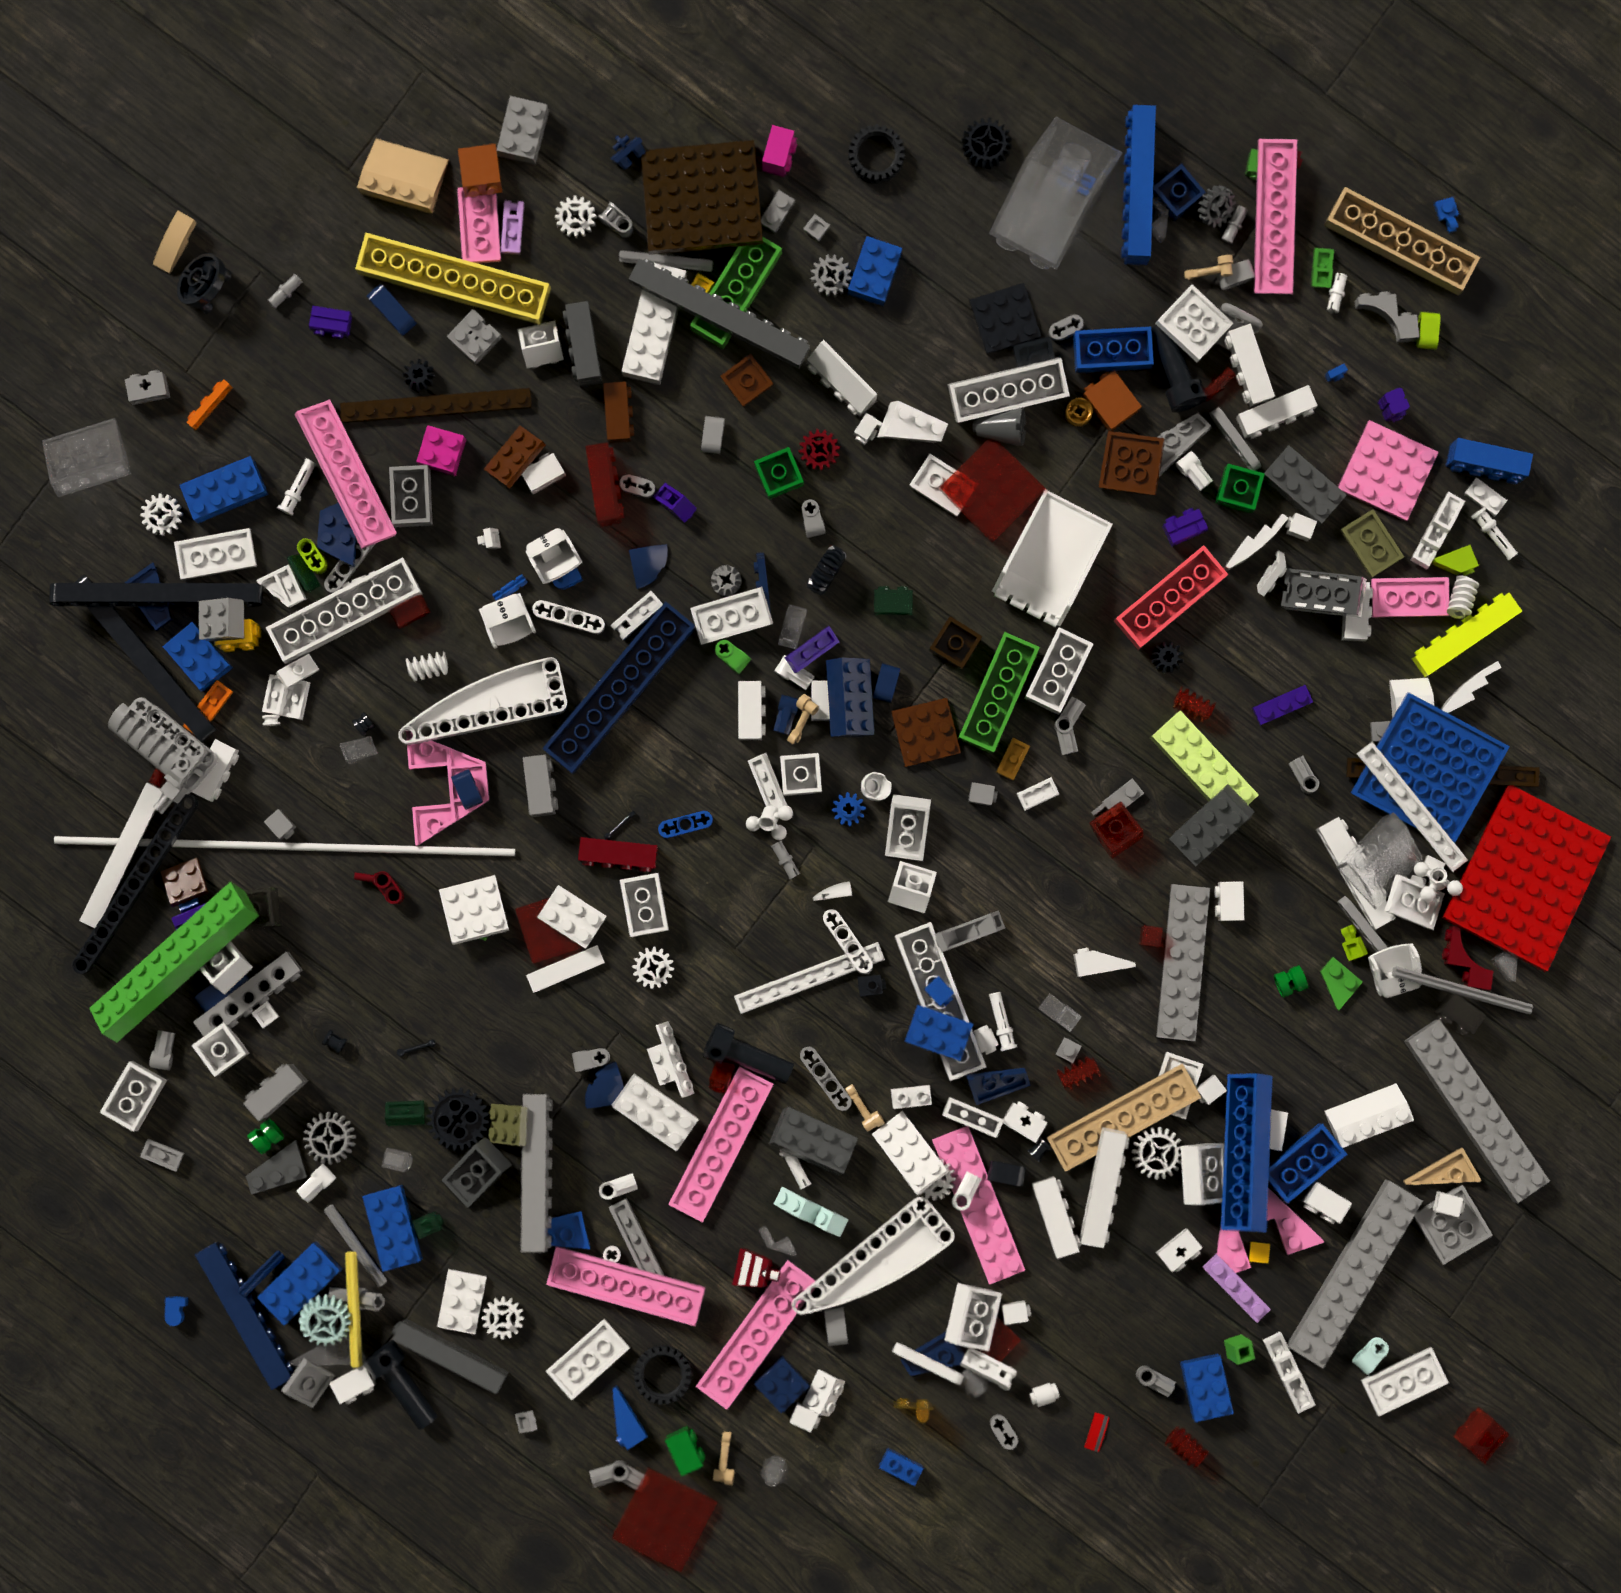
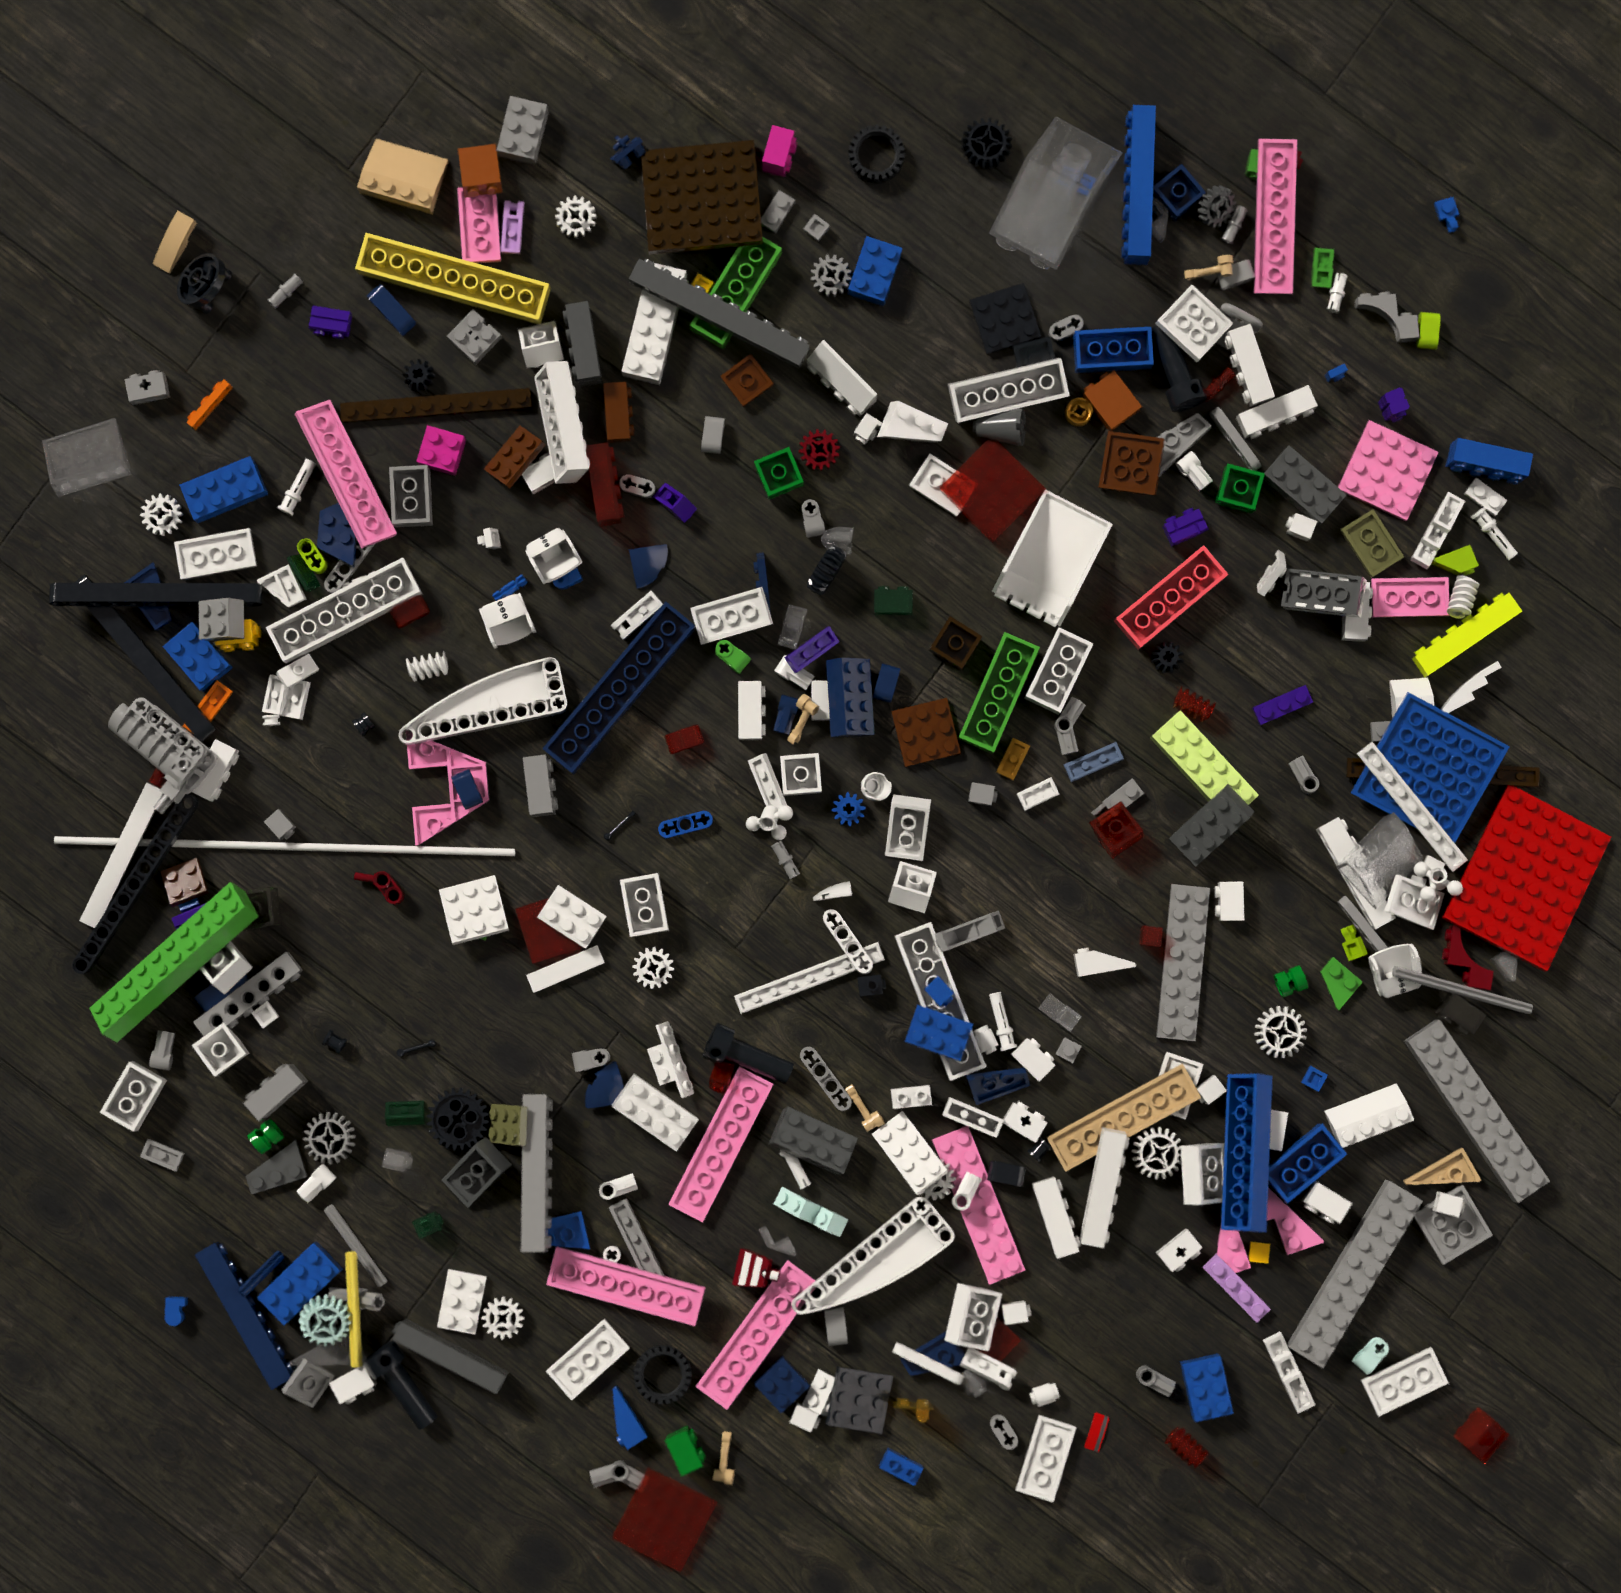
(358, 749): clear slope -> none
(392, 1228): blue brick -> none
(526, 1421): light grey plate -> none
(562, 422): none -> white brick
(568, 619): white beam -> none
(614, 218): light grey piece -> none
(617, 853): dark red brick -> none
(671, 261): light grey axle -> none
(684, 739): none -> clear red beam
(727, 589): light grey gear -> none
(774, 1470): clear head -> none
(839, 537): none -> clear brick
(859, 1400): none -> black plate
(1033, 1059): none -> white brick
(1045, 1458): none -> white plate
(1078, 1073): clear red piece -> none
(1093, 762): none -> sand blue tile
(1239, 1349): bright green brick -> none
(1251, 546): white slope -> none
(1279, 1040): none -> white gear
(1314, 1078): none -> blue plate
(1402, 241): tan brick -> none

